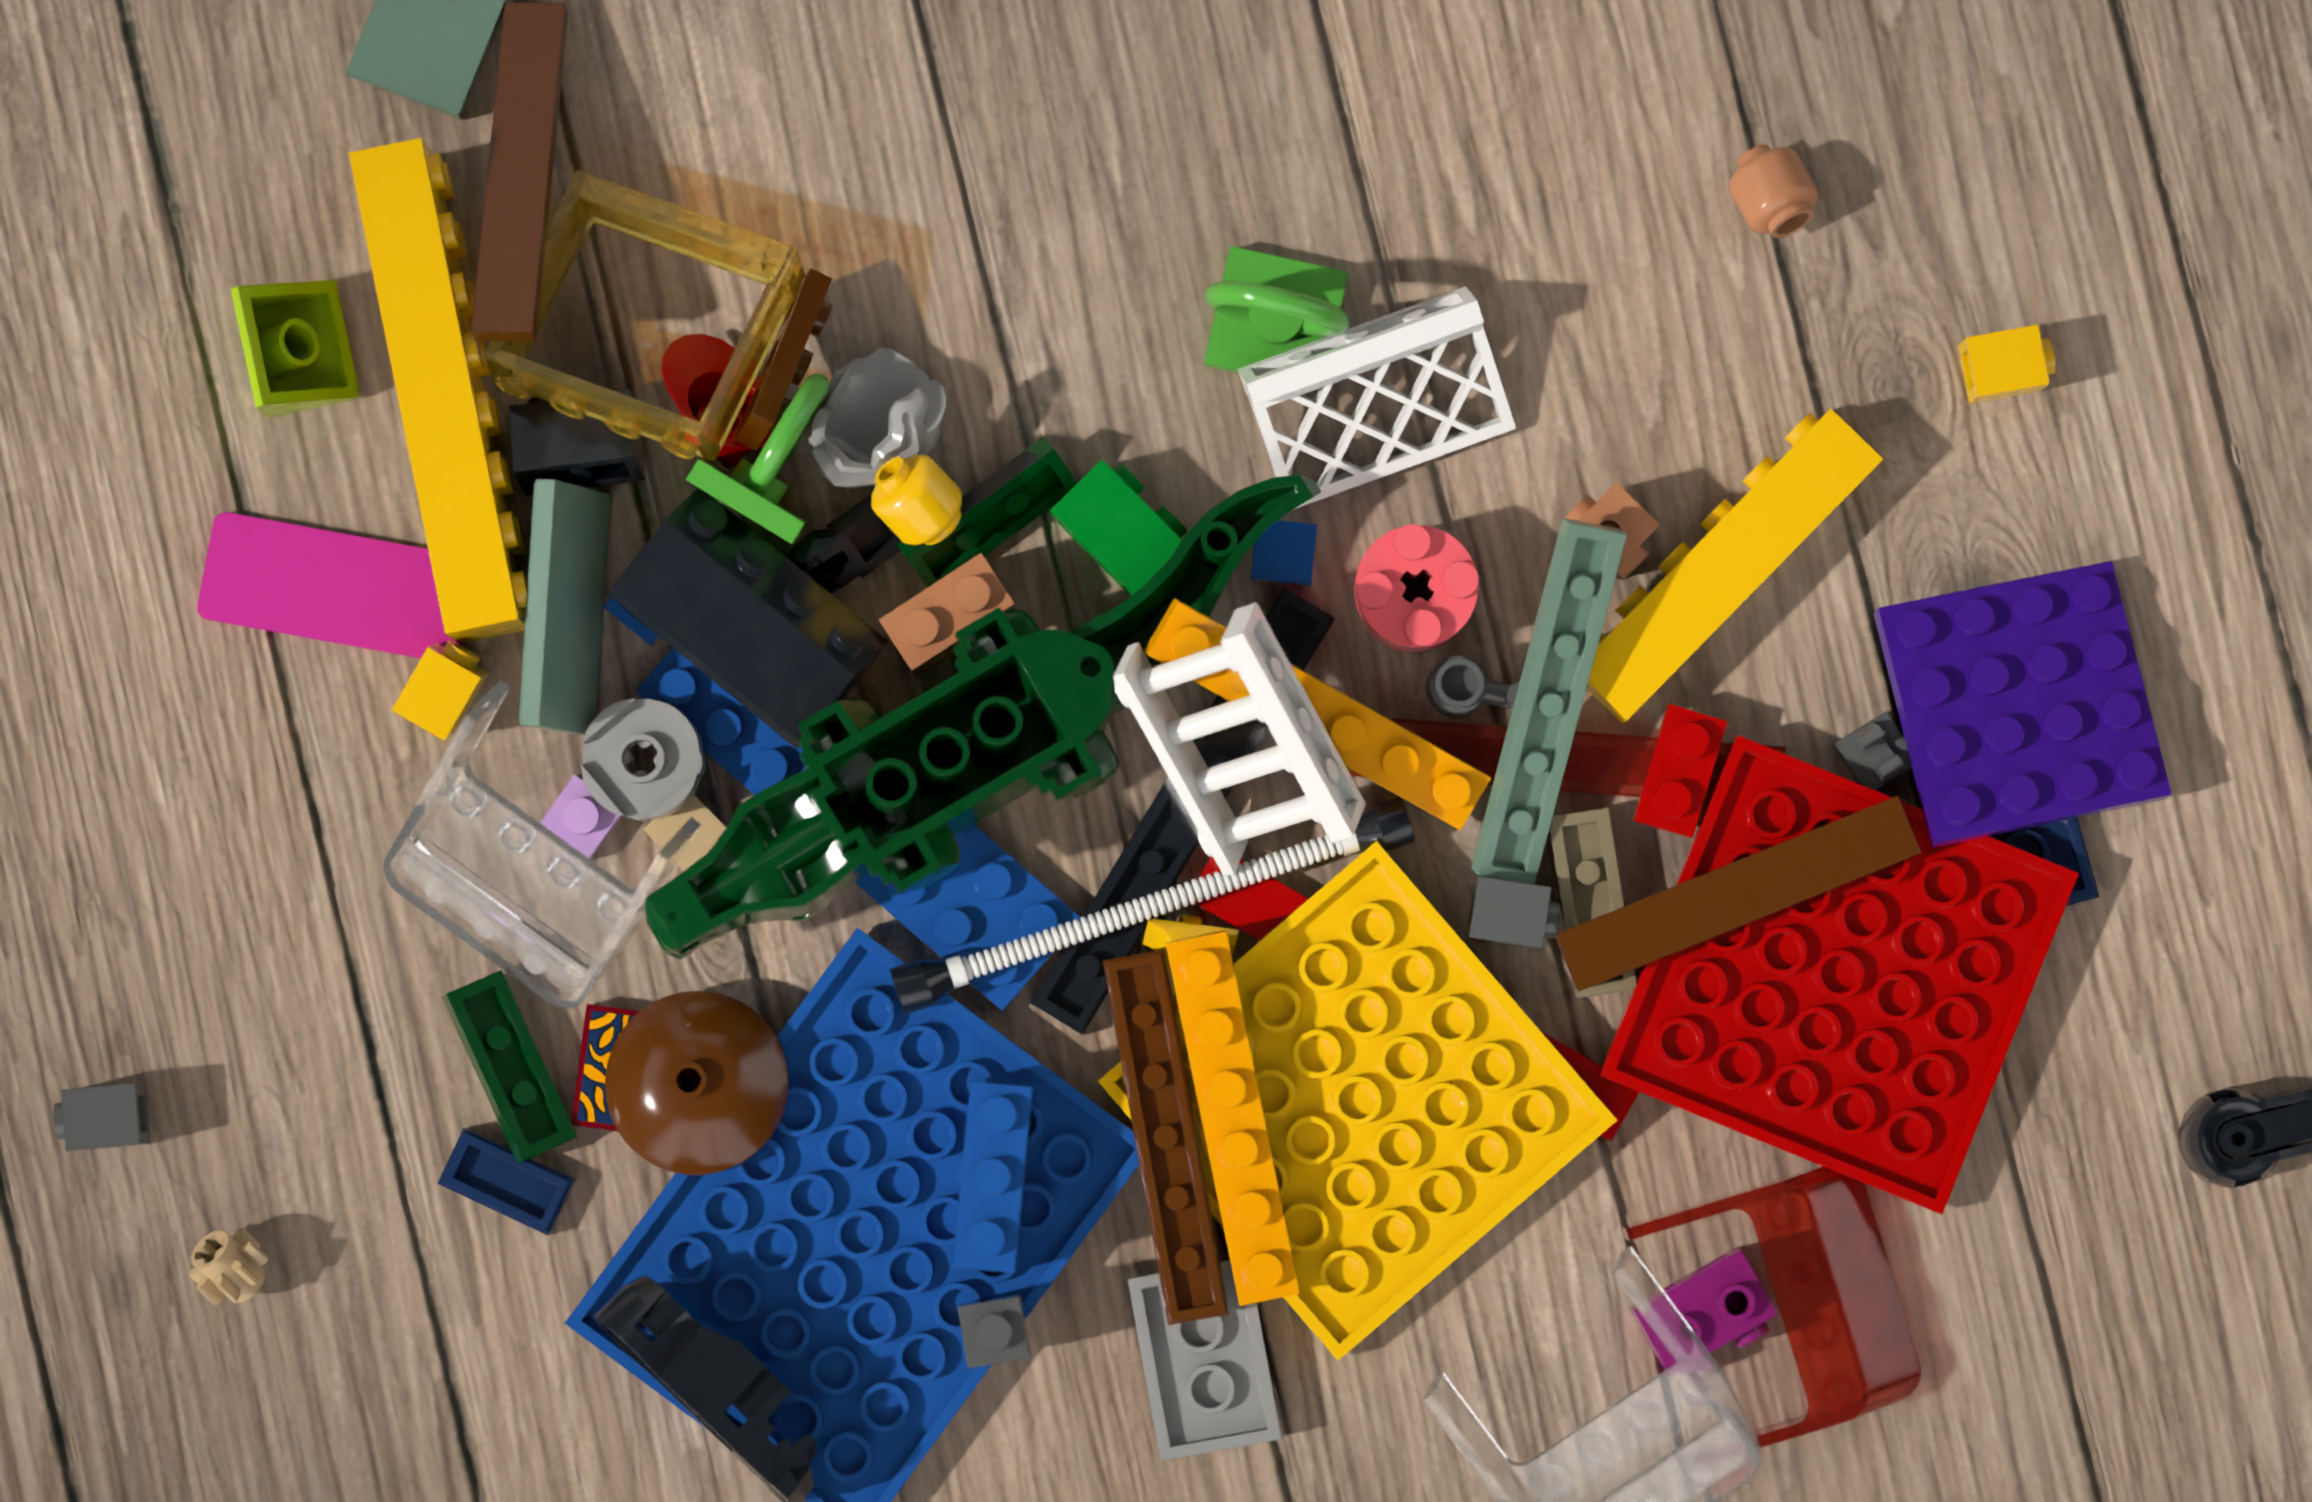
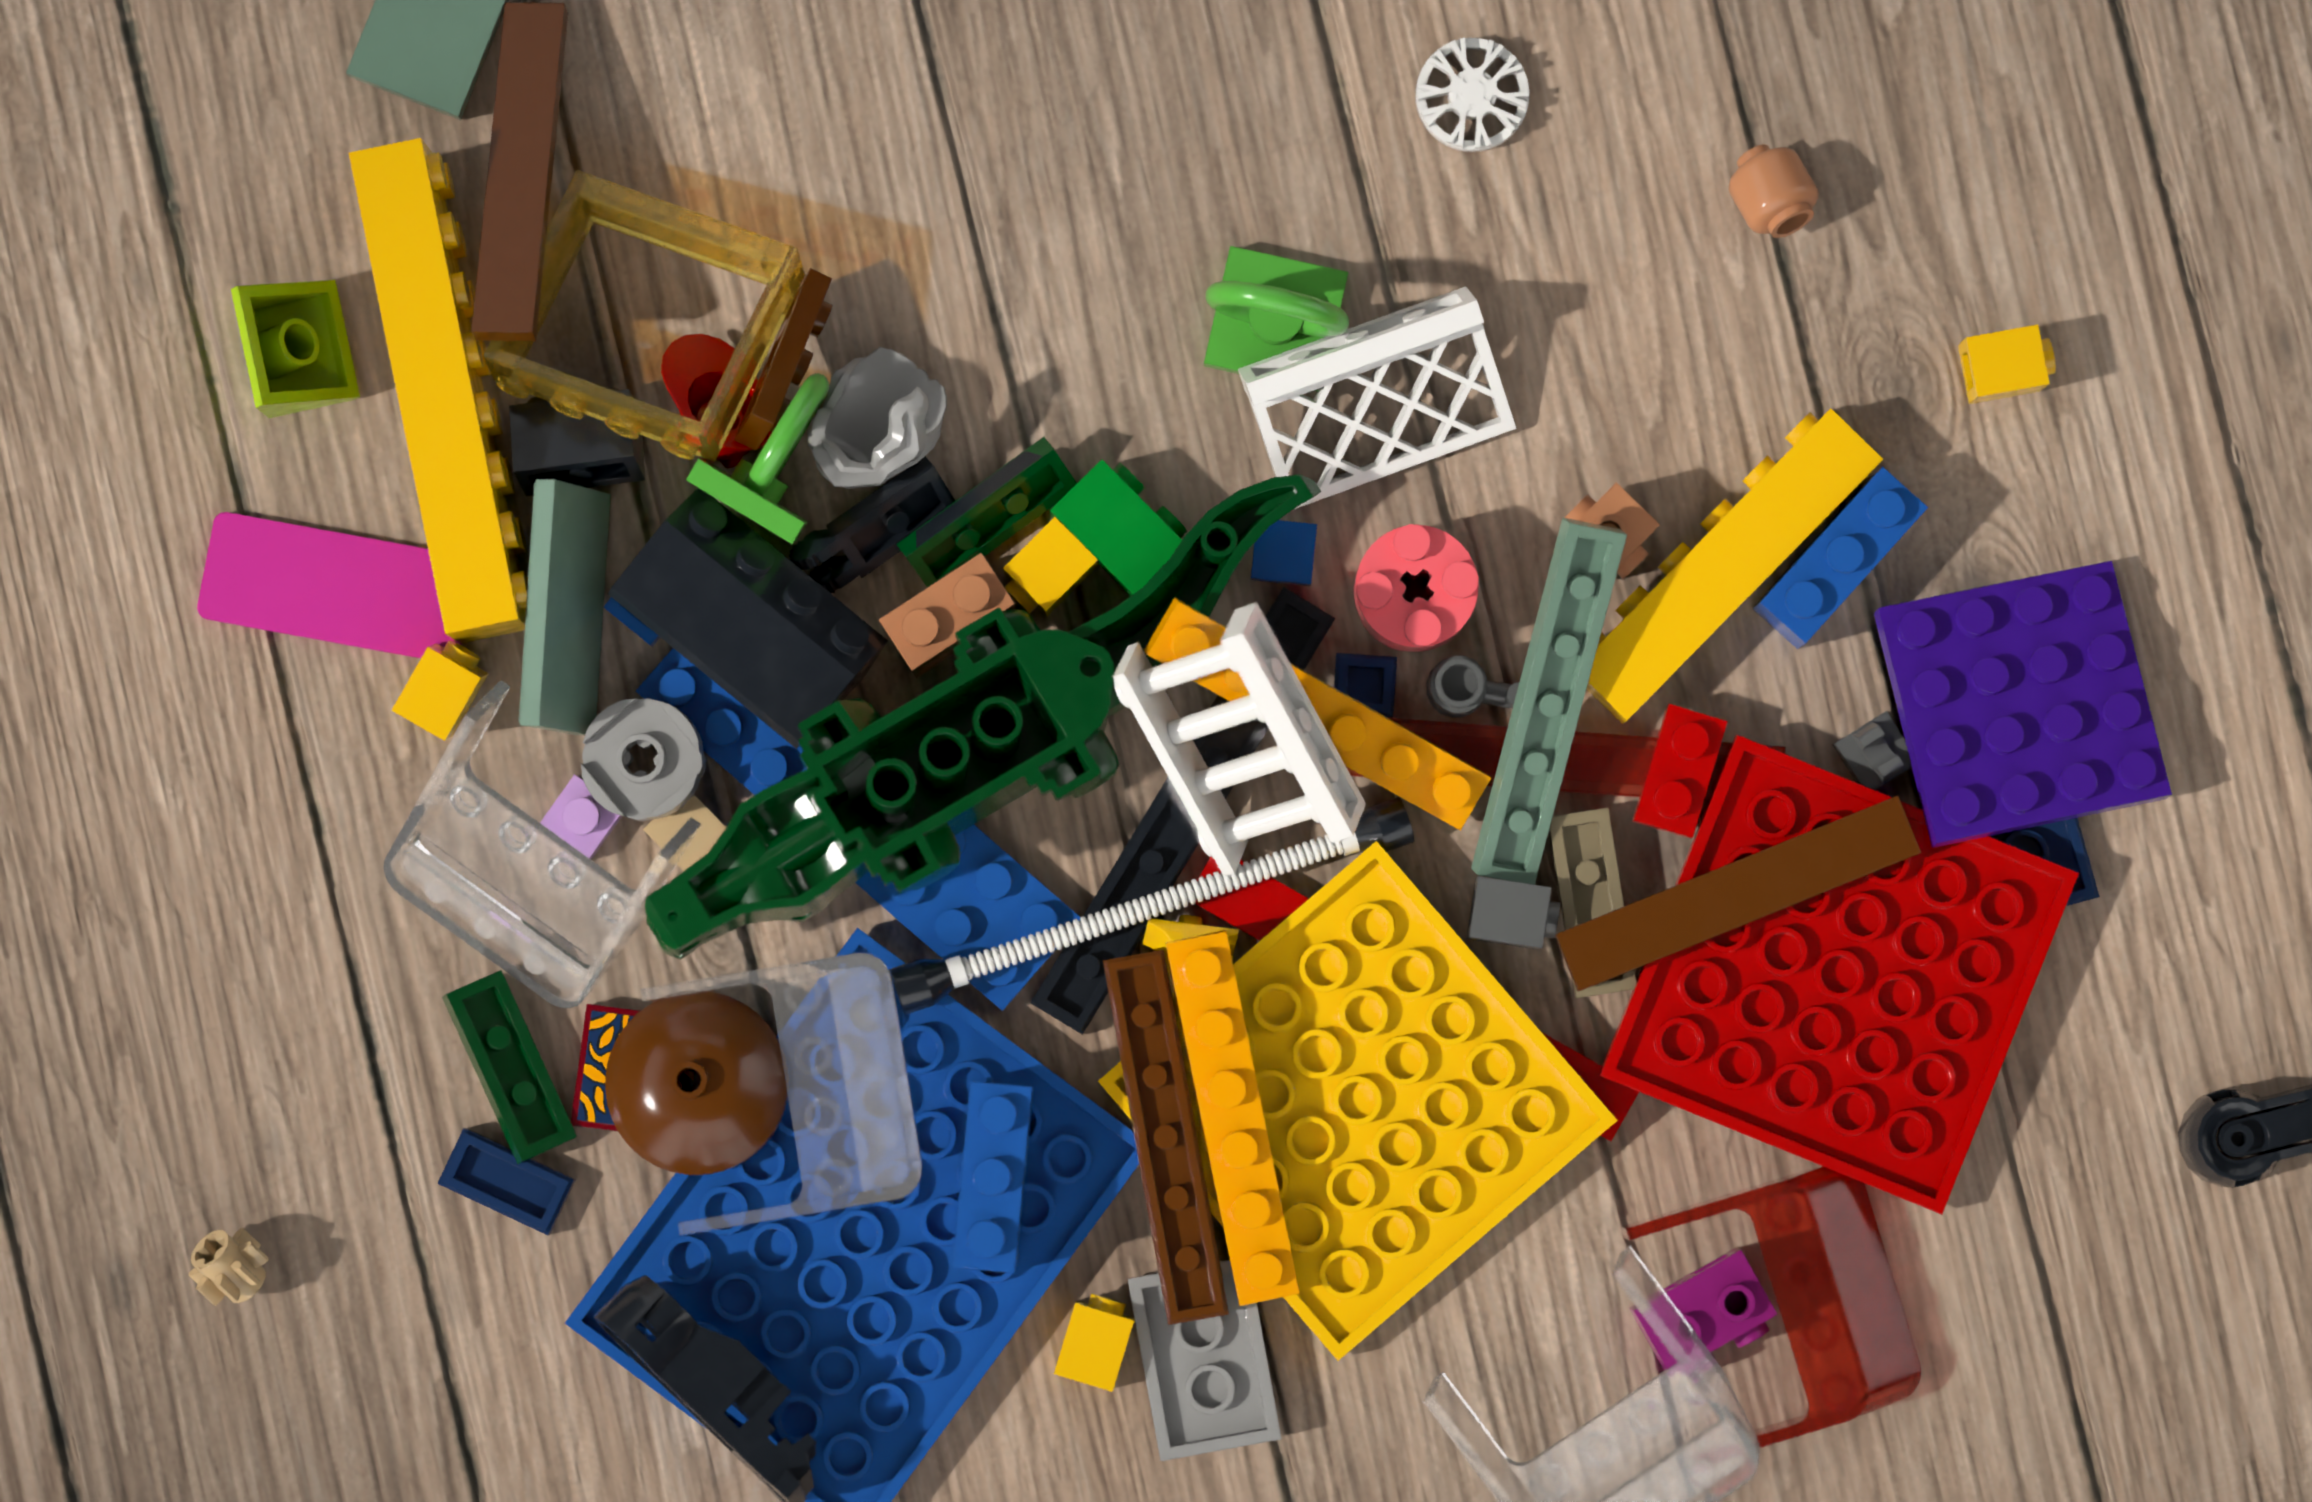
(103, 1117): dark grey brick -> none
(841, 1082): none -> clear windscreen
(916, 500): yellow head -> none
(994, 1331): dark grey brick -> none
(1048, 568): none -> yellow brick
(1095, 1342): none -> yellow brick
(1367, 680): none -> dark blue tile
(1472, 94): none -> white wheel
(1840, 558): none -> blue brick

